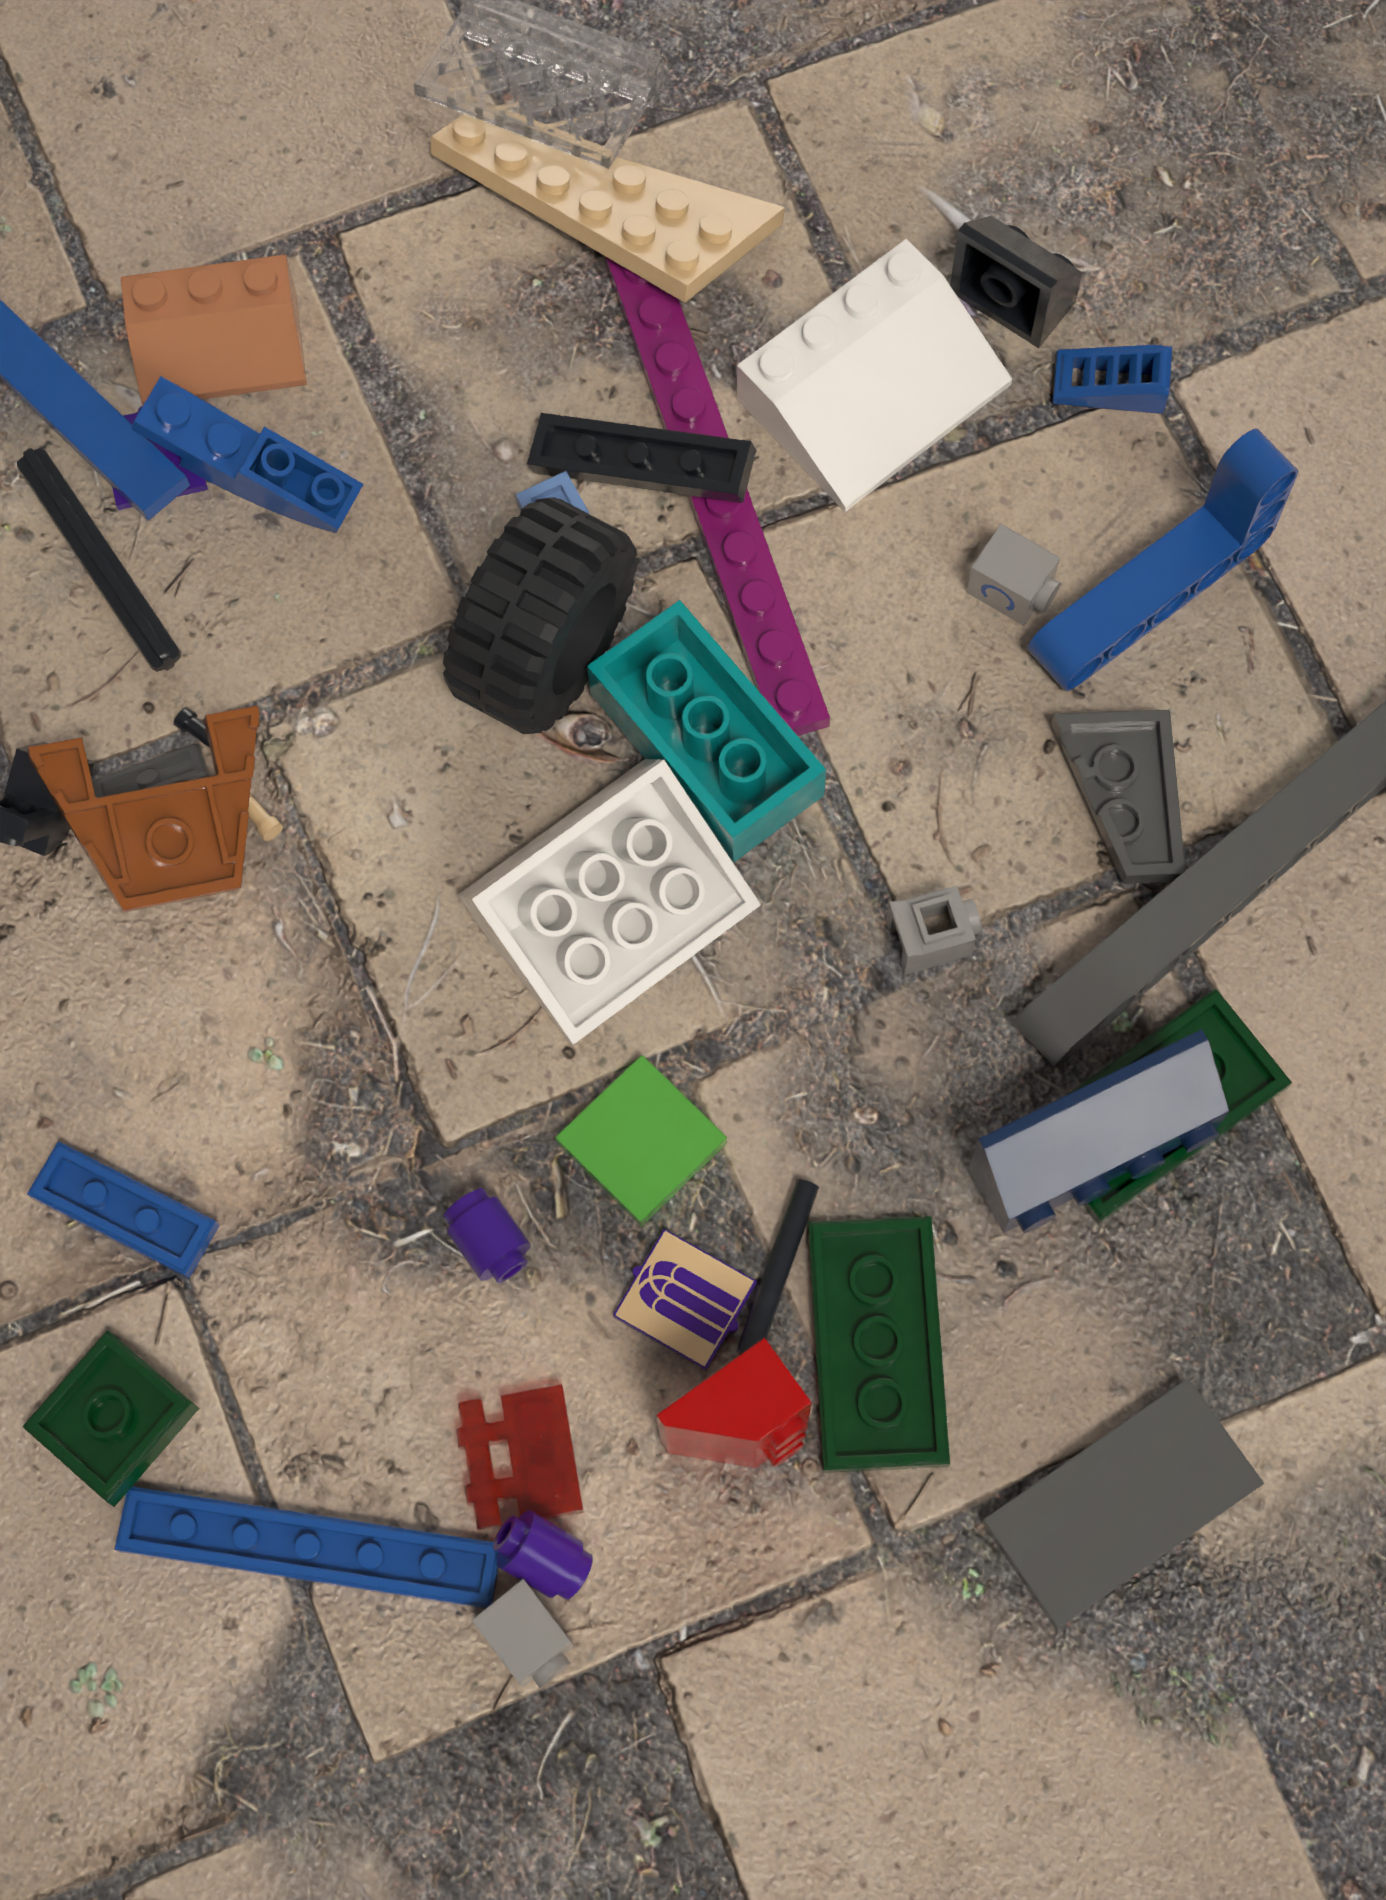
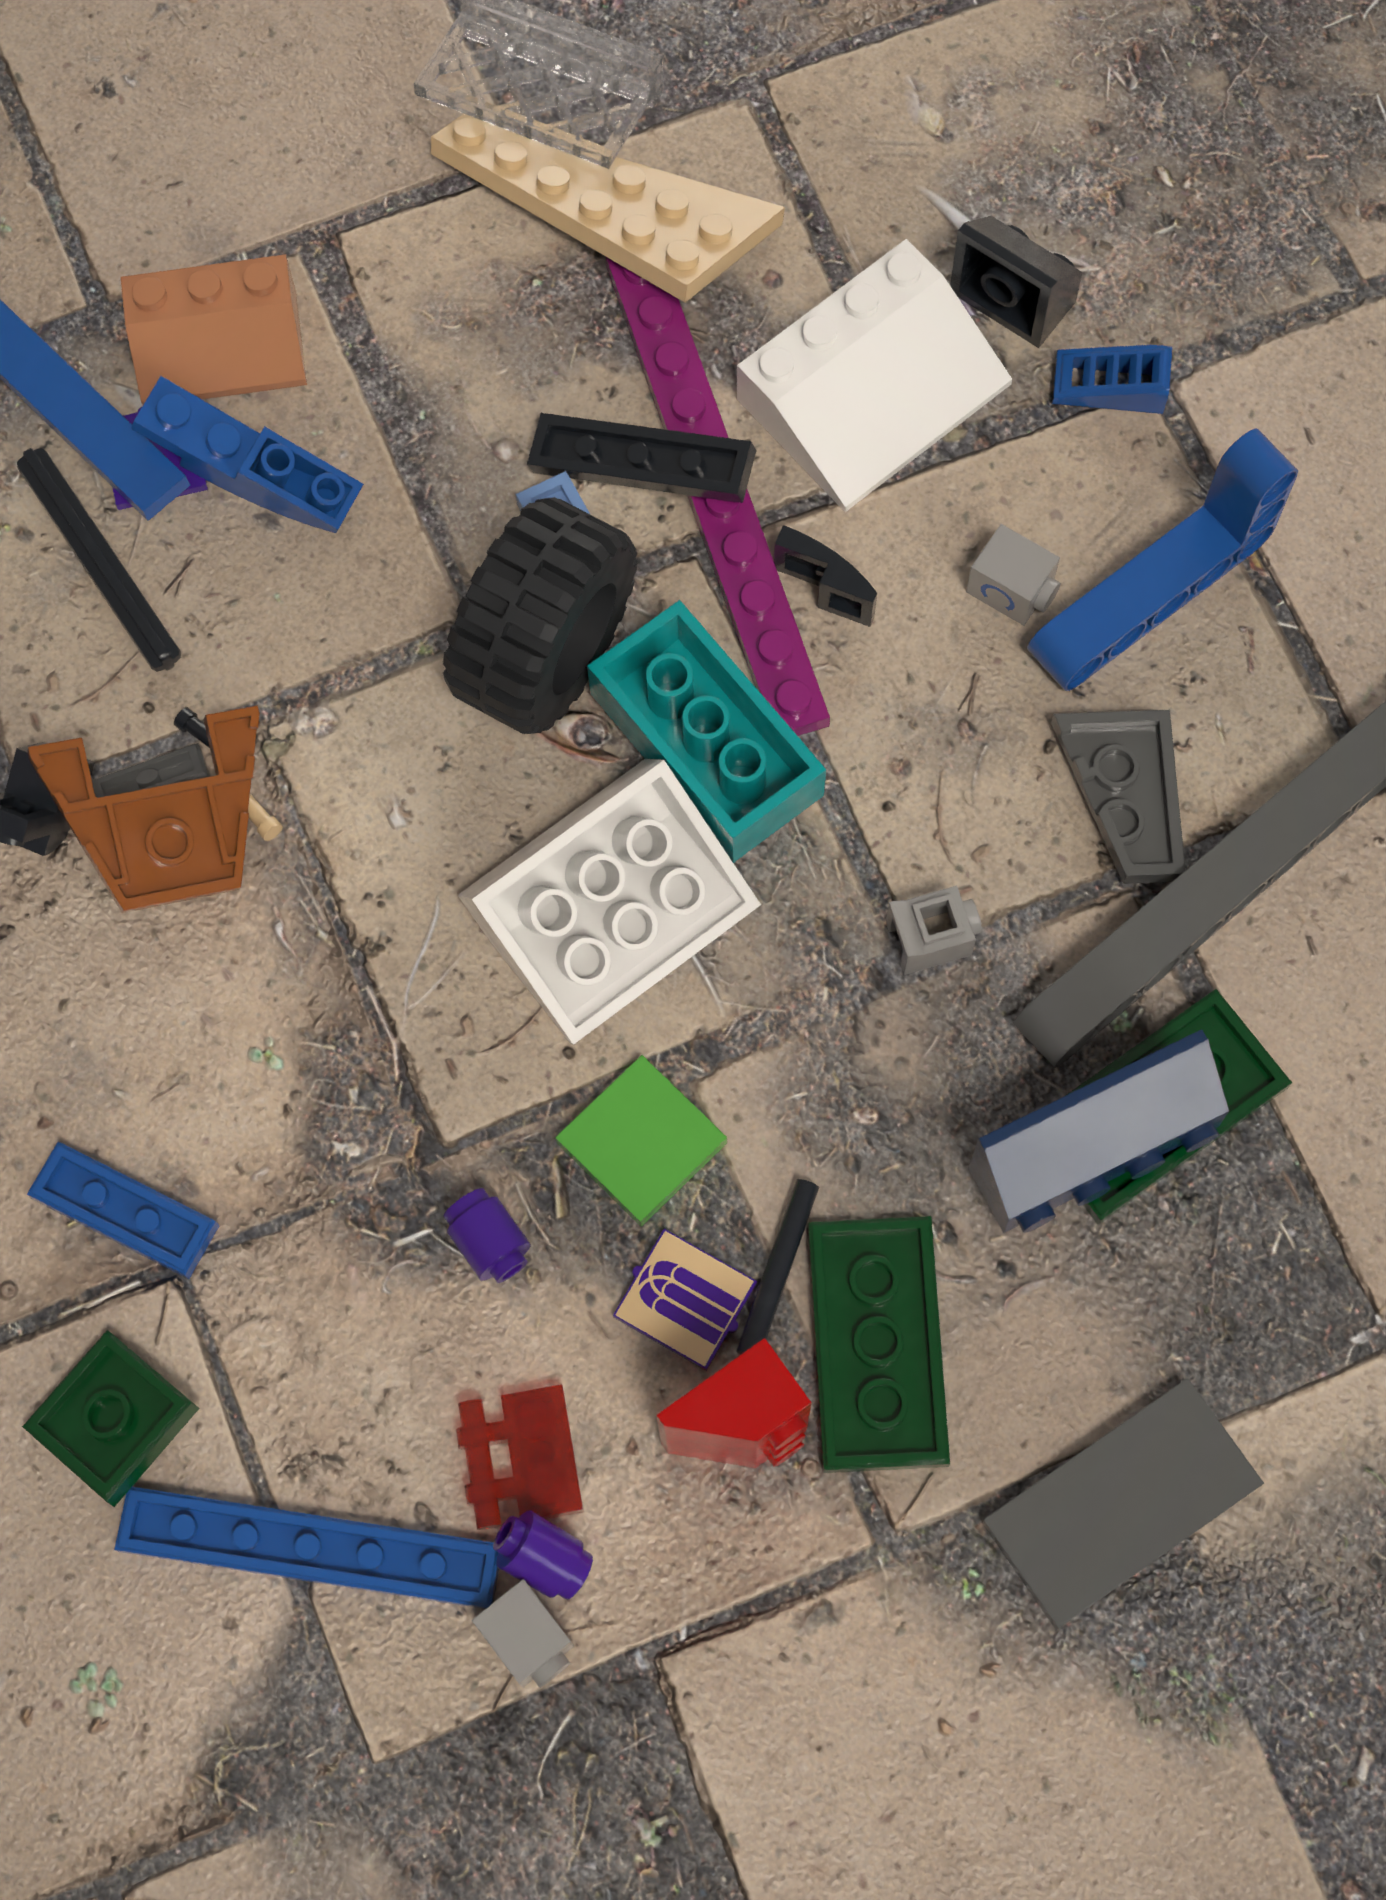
(840, 584): none -> black slope

